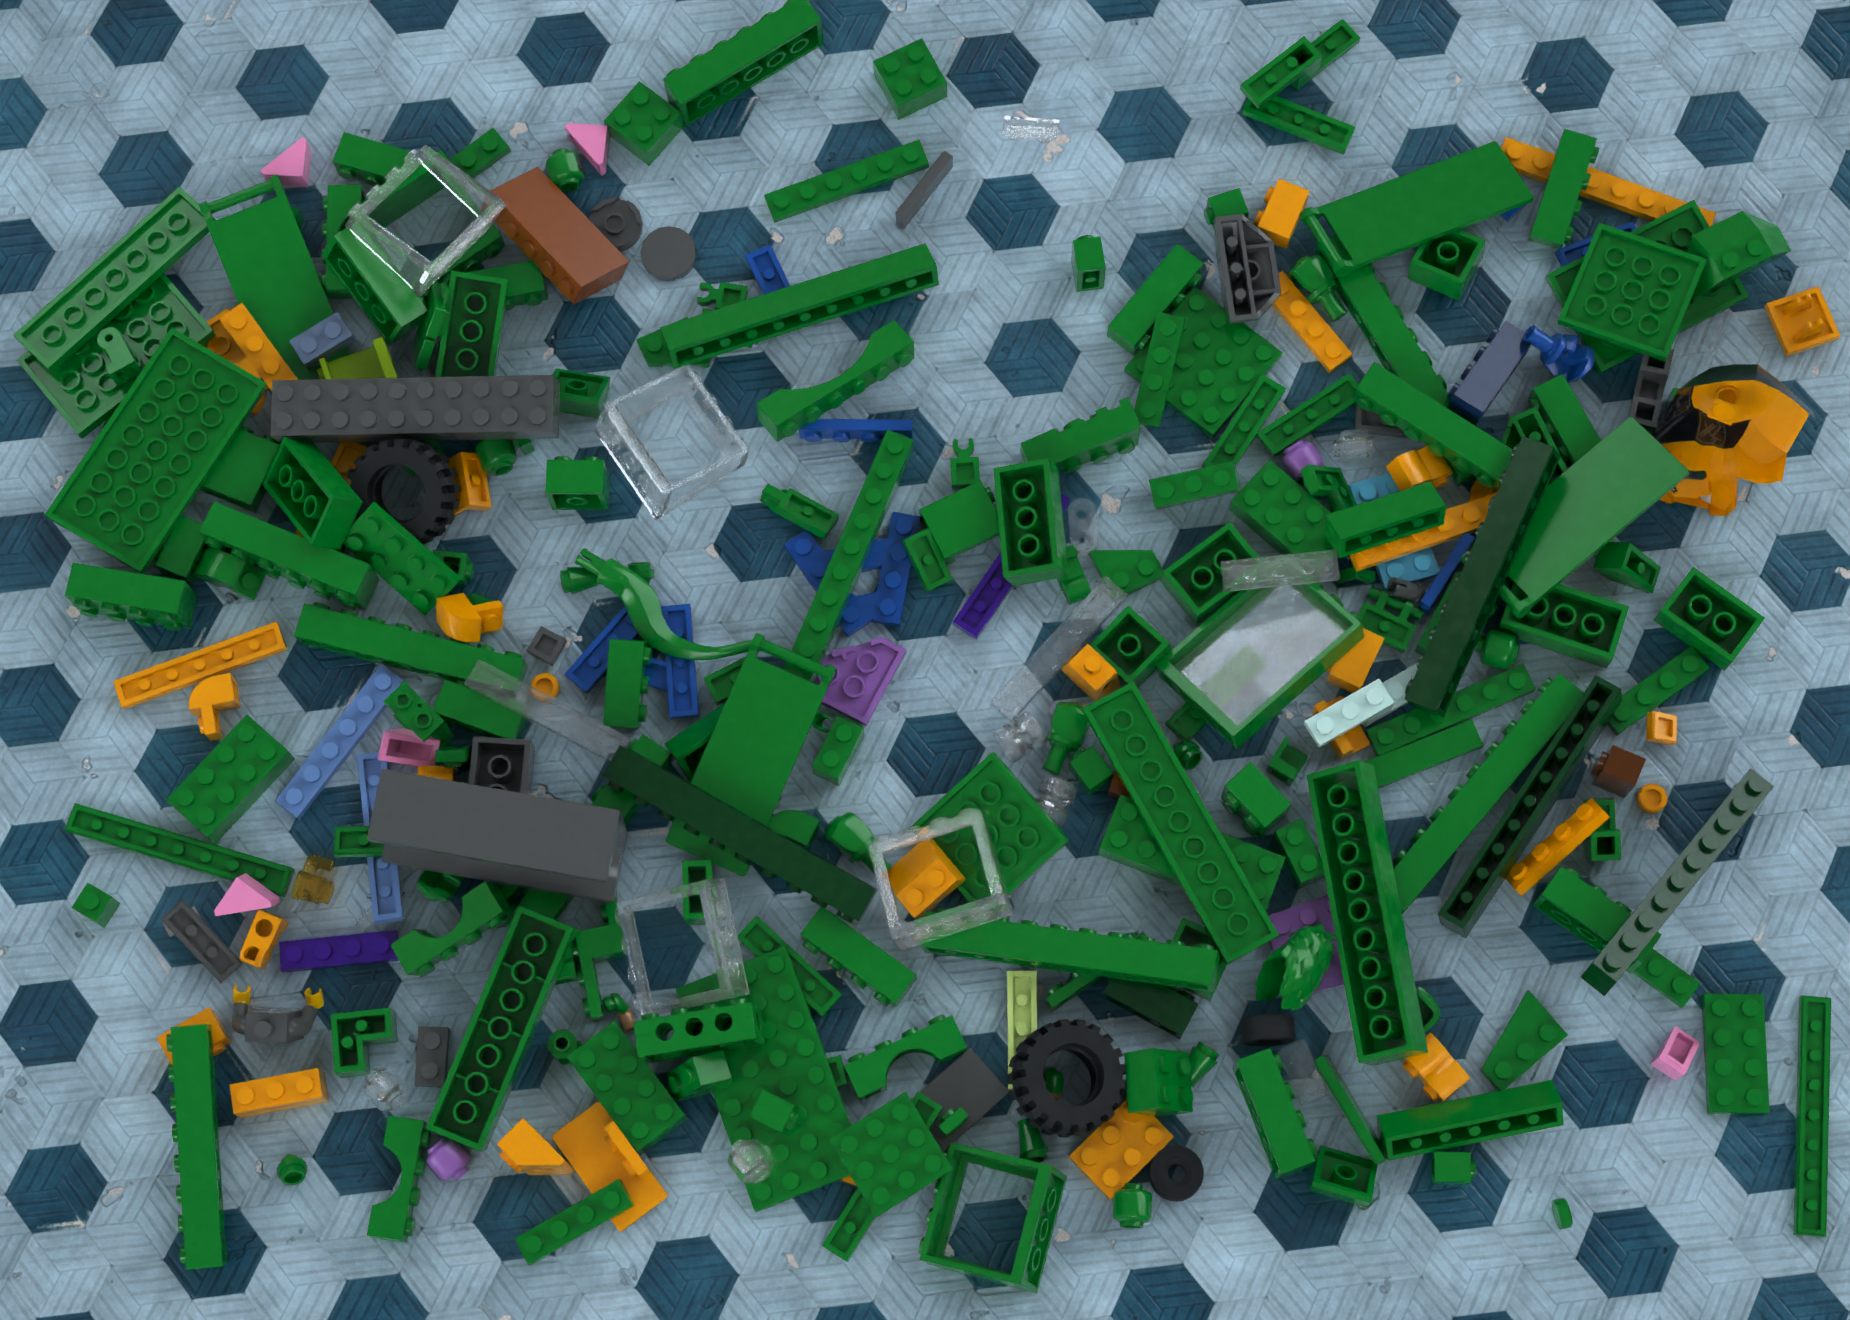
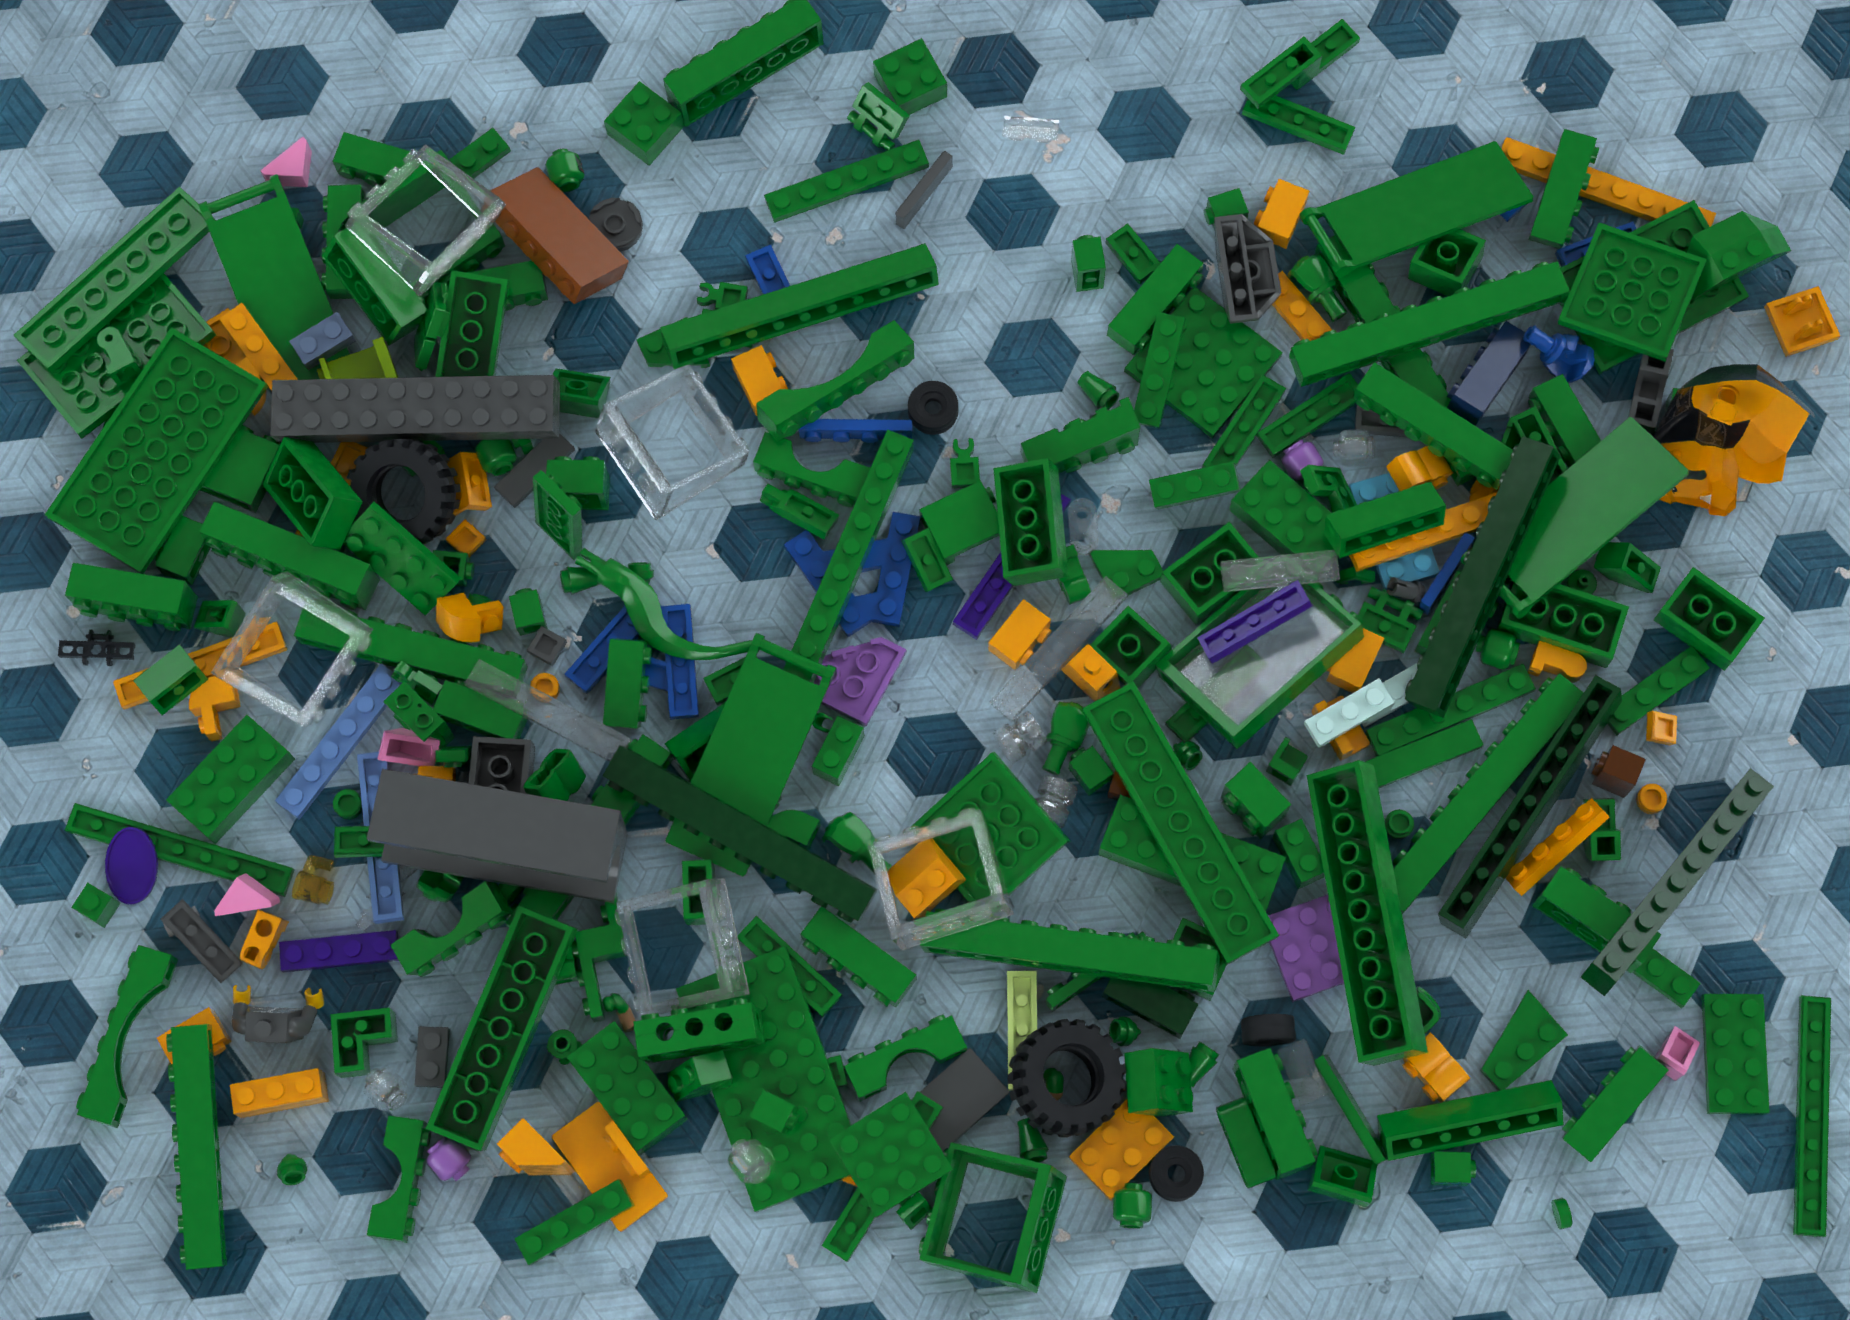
(88, 645): none -> black piece
(131, 865): none -> dark purple piece
(147, 977): none -> green arch
(170, 680): none -> green brick
(220, 617): none -> green slope
(230, 572): green brick -> none
(303, 595): none -> clear windscreen
(347, 804): none -> green tile
(422, 683): none -> green plate
(465, 538): none -> light orange tile
(519, 480): none -> dark grey tile
(527, 611): none -> green brick
(557, 776): none -> green brick
(558, 514): none -> green plate
(591, 142): bright pink slope -> none
(668, 253): dark grey tile -> none
(757, 375): none -> light orange brick
(778, 461): none -> green arch
(880, 111): none -> green plate
(913, 1210): none -> green tile
(933, 423): none -> black tyre
(952, 1121): green plate -> none
(1020, 634): none -> light orange brick
(1098, 390): none -> green cone
(1123, 1031): none -> green plate
(1132, 253): none -> green plate
(1245, 1142): none -> green beam
(1254, 622): none -> dark purple plate
(1296, 967): green head -> none
(1399, 824): none -> green plate
(1428, 323): none -> green brick
(1556, 661): none -> light orange leg
(1583, 581): none -> green tile
(1614, 1103): none -> green brick

